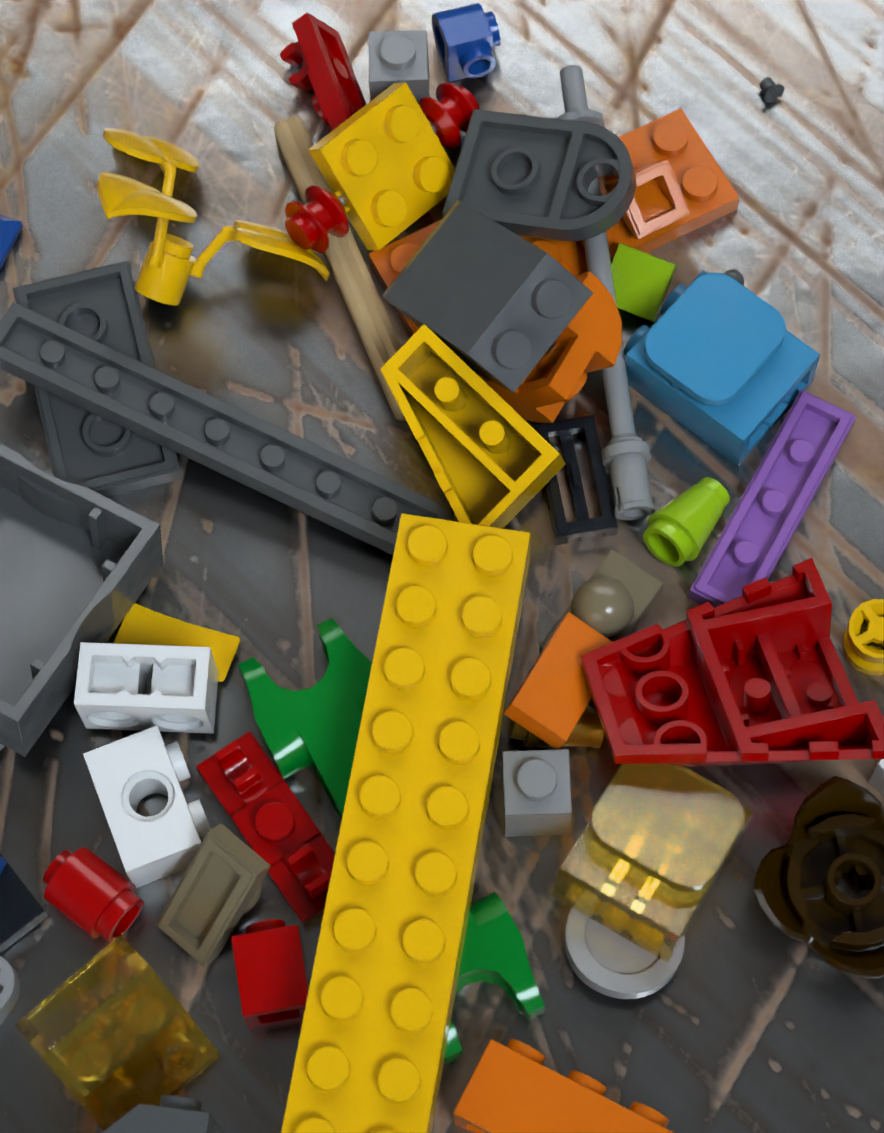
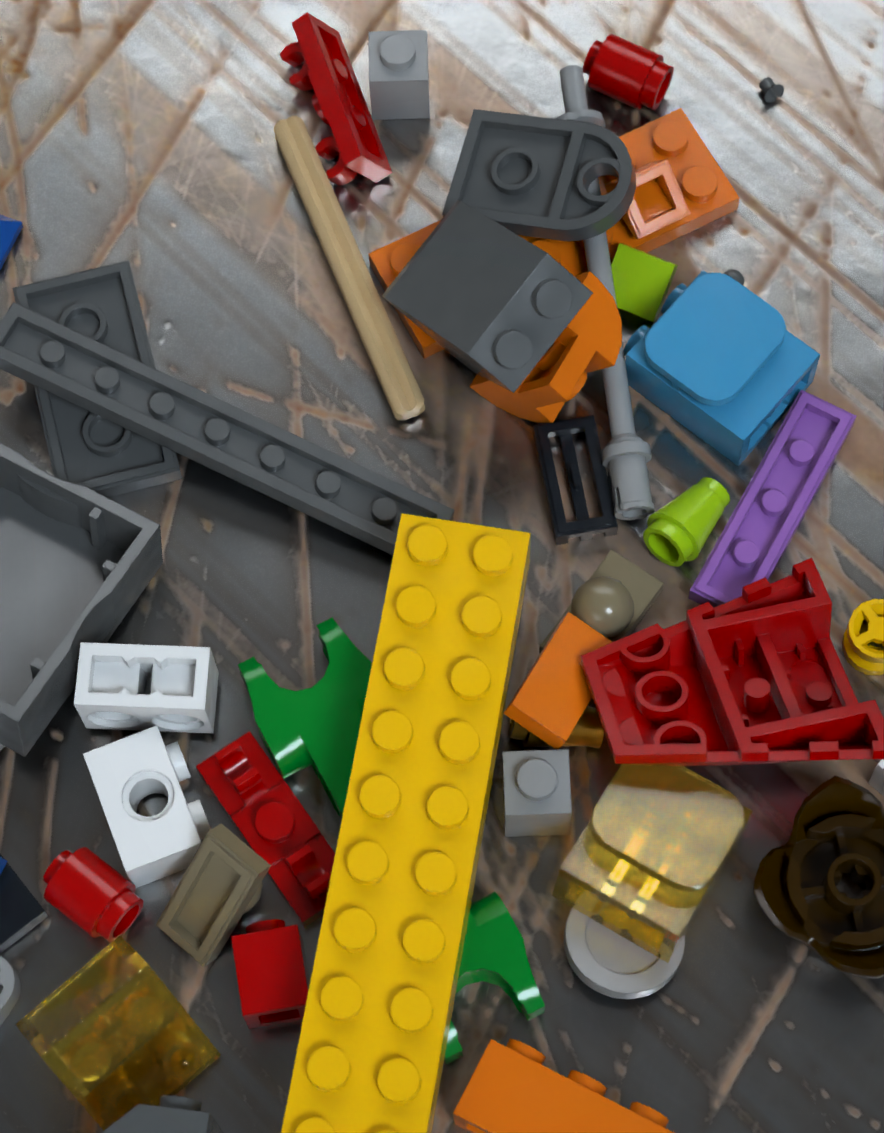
(153, 628): yellow sticker -> none
(168, 256): yellow plant -> none
(382, 167): yellow plate -> none
(466, 41): blue plate -> none
(473, 439): yellow wedge -> none
(627, 72): none -> red brick

